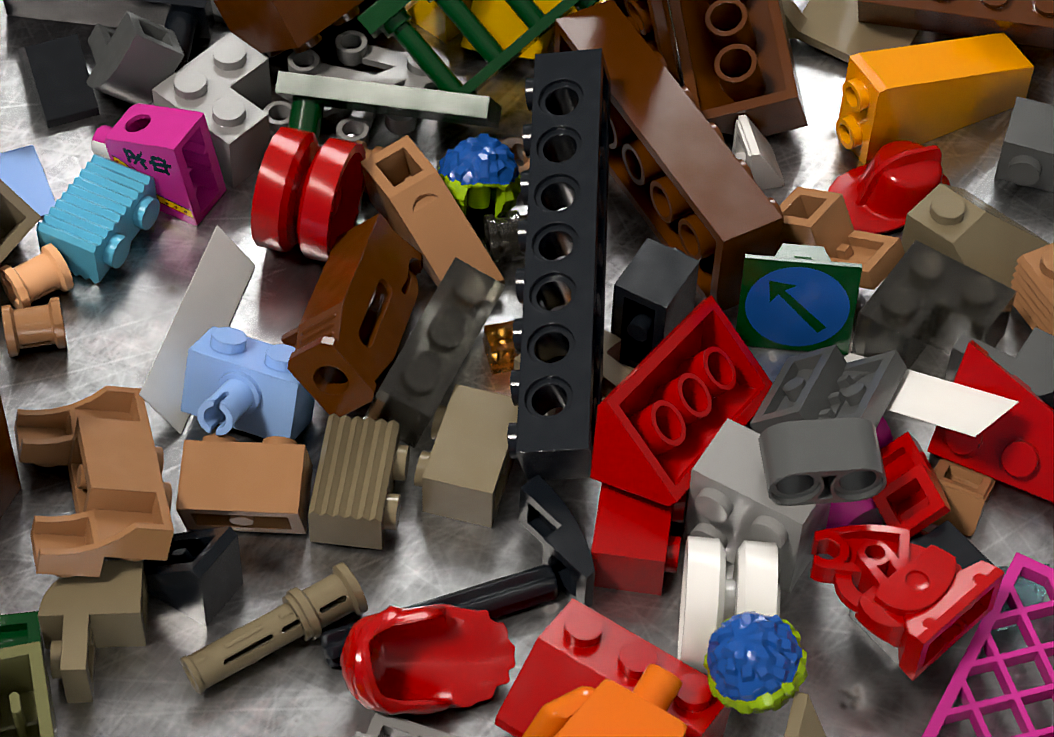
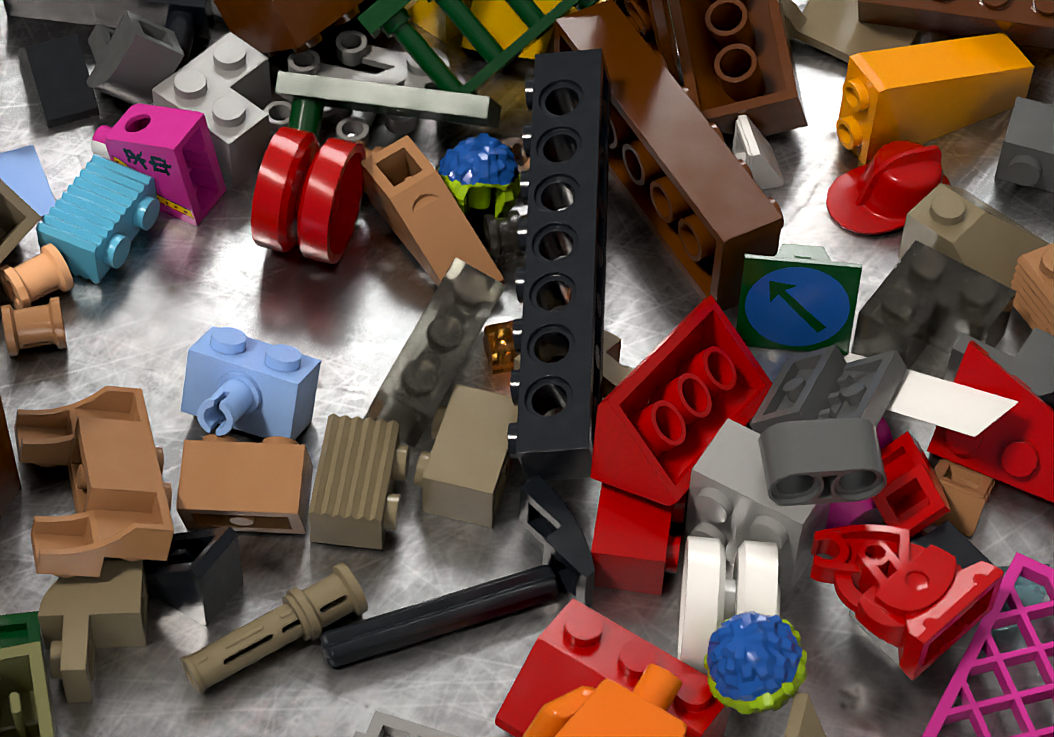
(207, 303): white sticker -> none
(355, 316): reddish brown piece -> none
(426, 659): red hair -> none
(652, 298): black brick -> none
(823, 220): medium nougat brick -> none

